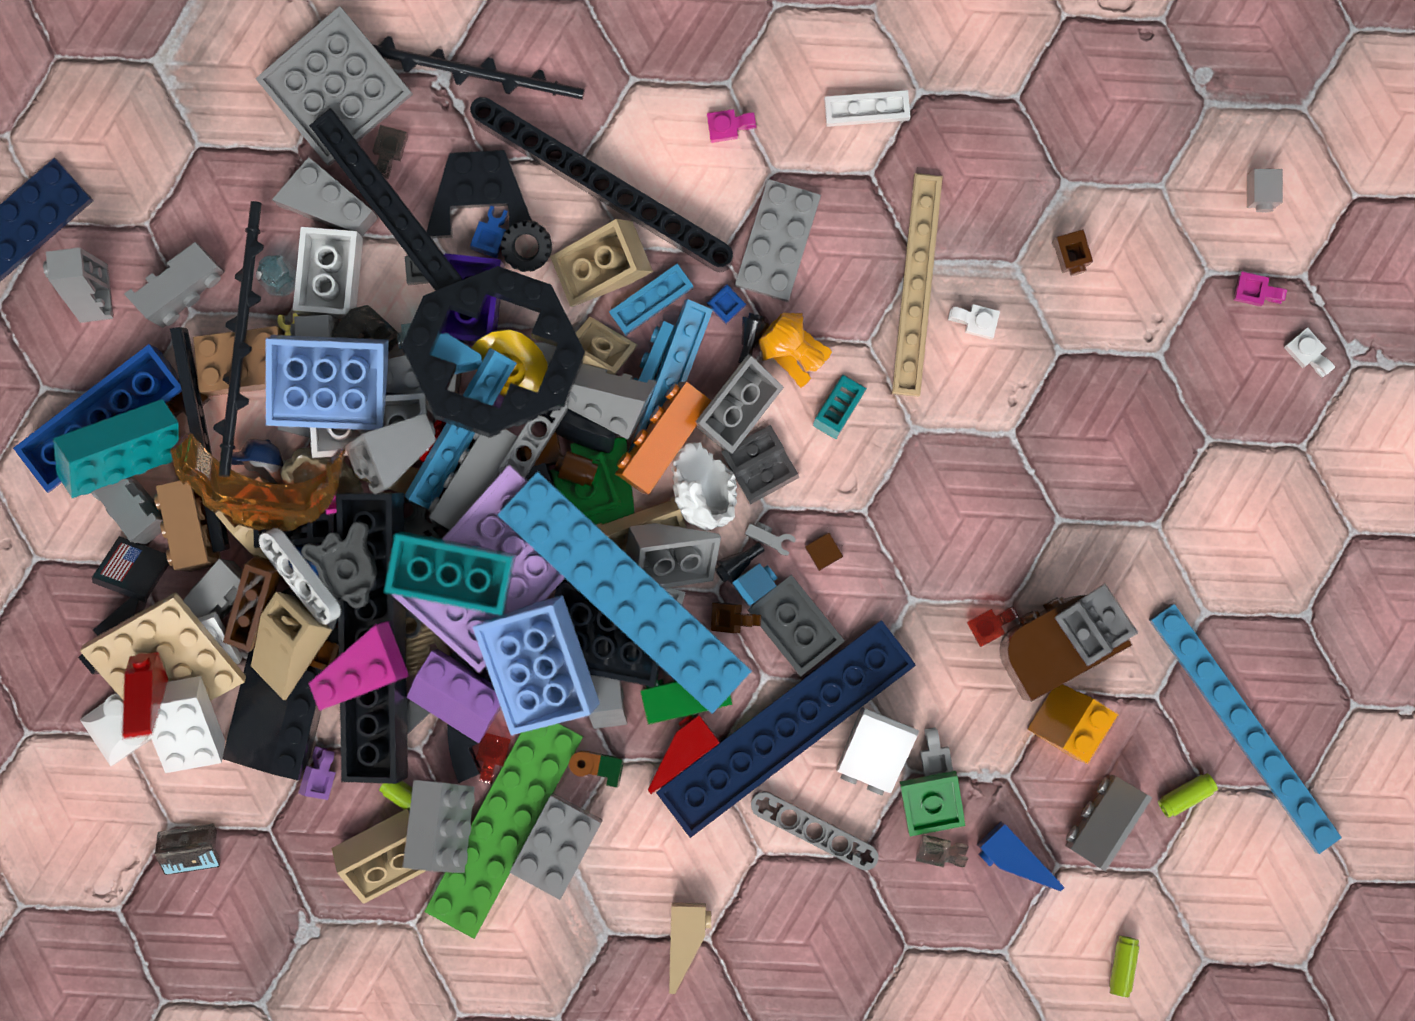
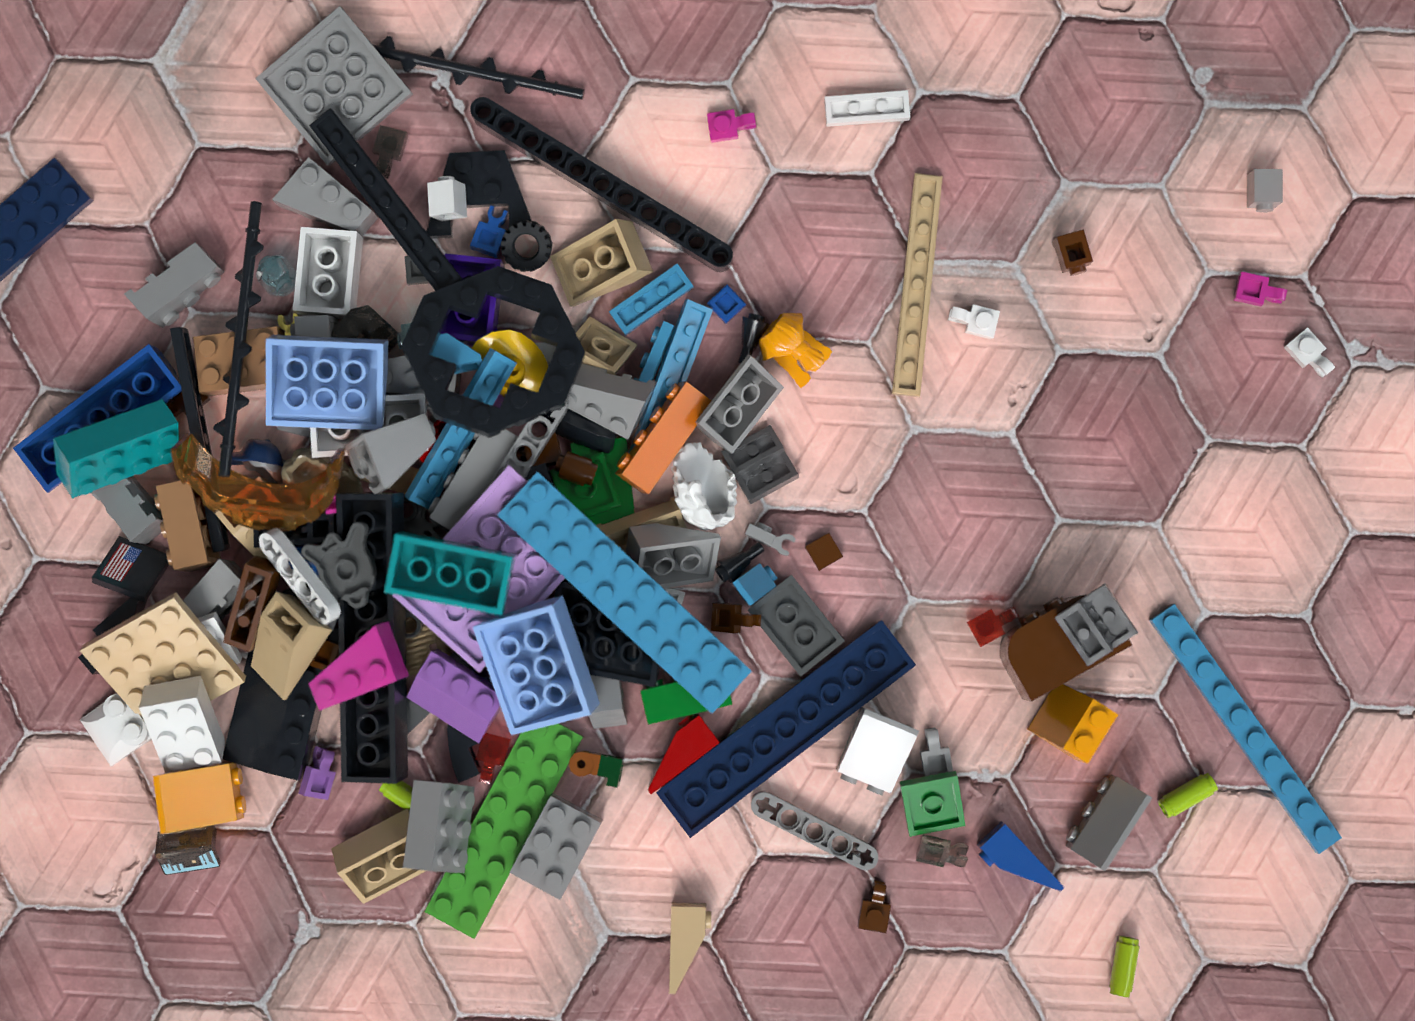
(81, 283): light grey wedge -> none
(142, 694): red slope -> none
(199, 797): none -> light orange slope
(447, 199): none -> white brick
(777, 240): light grey plate -> none
(828, 426): teal slope -> none
(874, 912): none -> reddish brown plate

